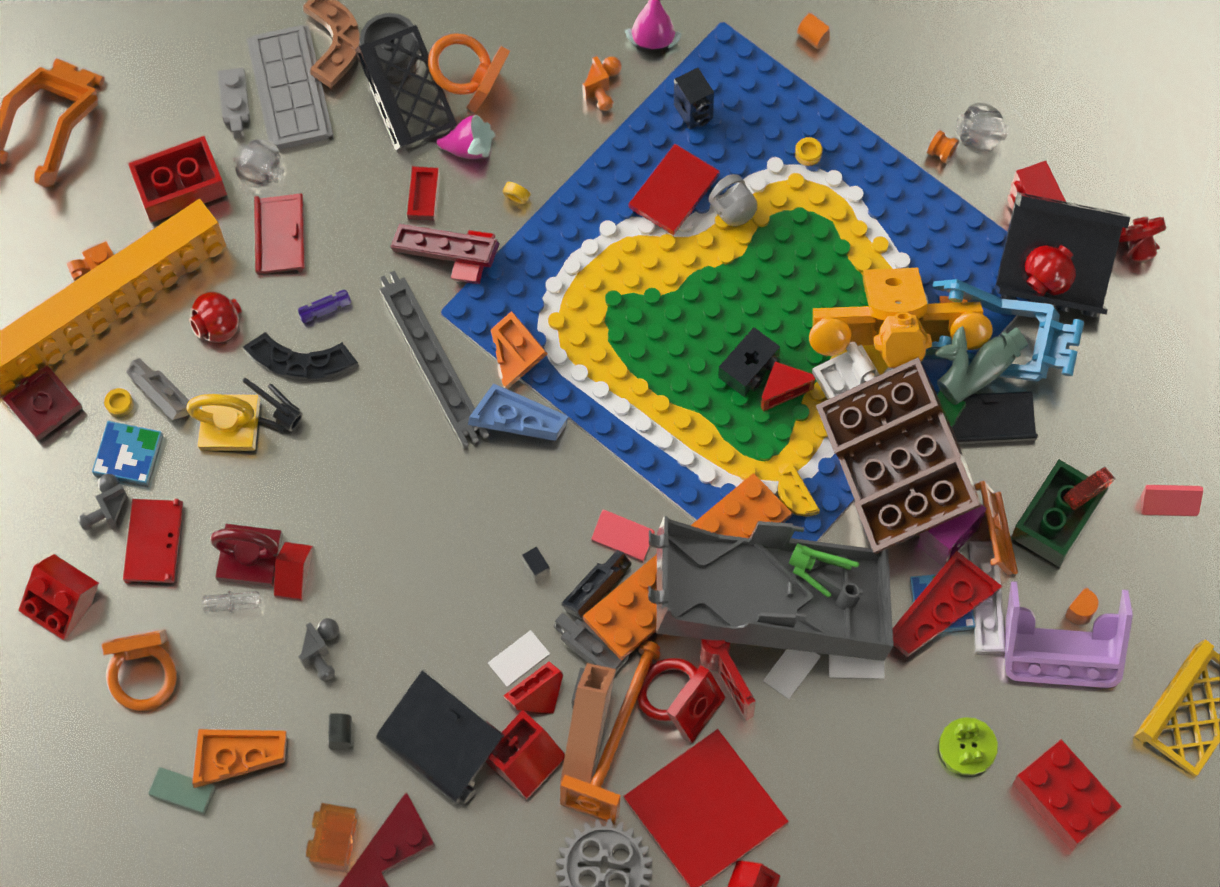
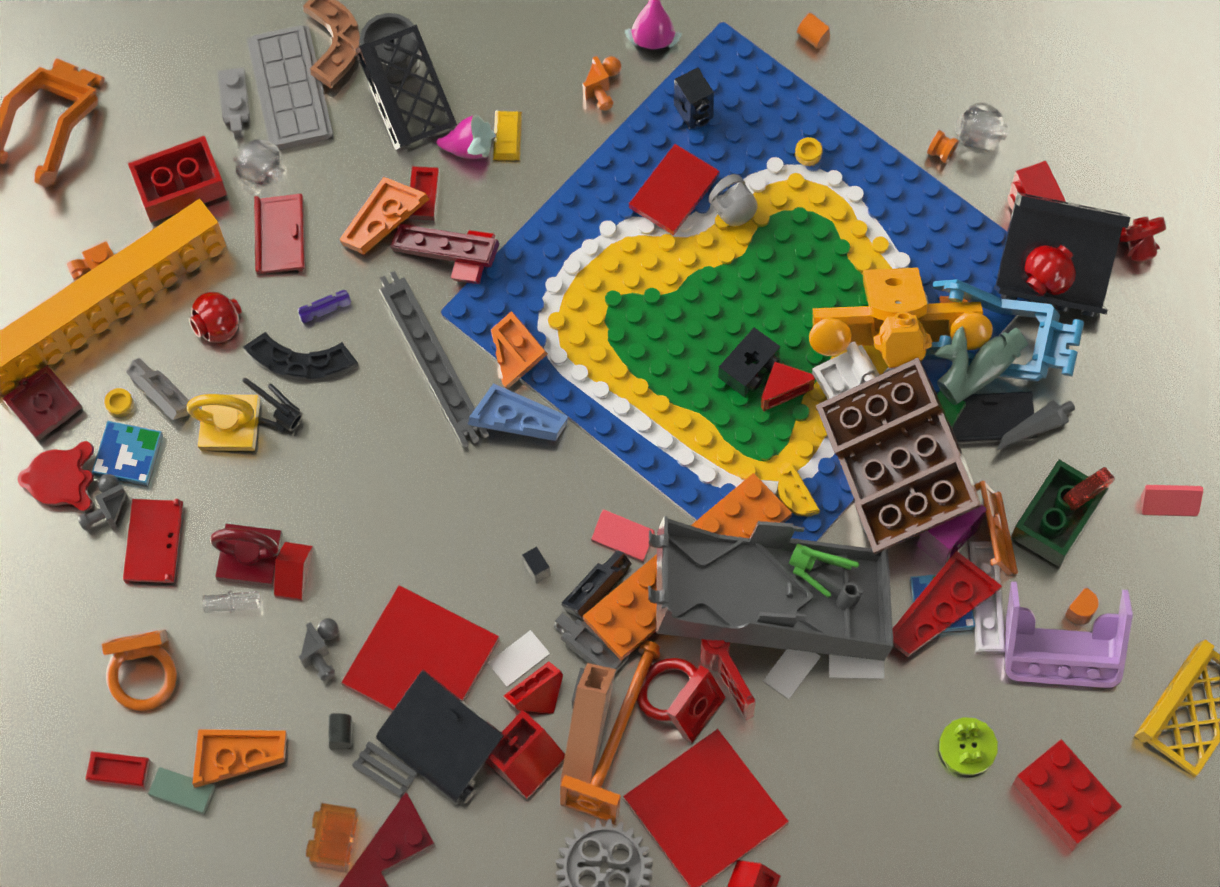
(57, 595): red slope -> none
(59, 477): none -> red tile
(117, 769): none -> red tile
(365, 756): none -> dark grey tile
(381, 214): none -> orange wing
(414, 638): none -> red tile
(483, 77): orange tile -> none
(508, 135): none -> yellow tile
(516, 193): yellow tile -> none
(1043, 420): none -> dark grey bar

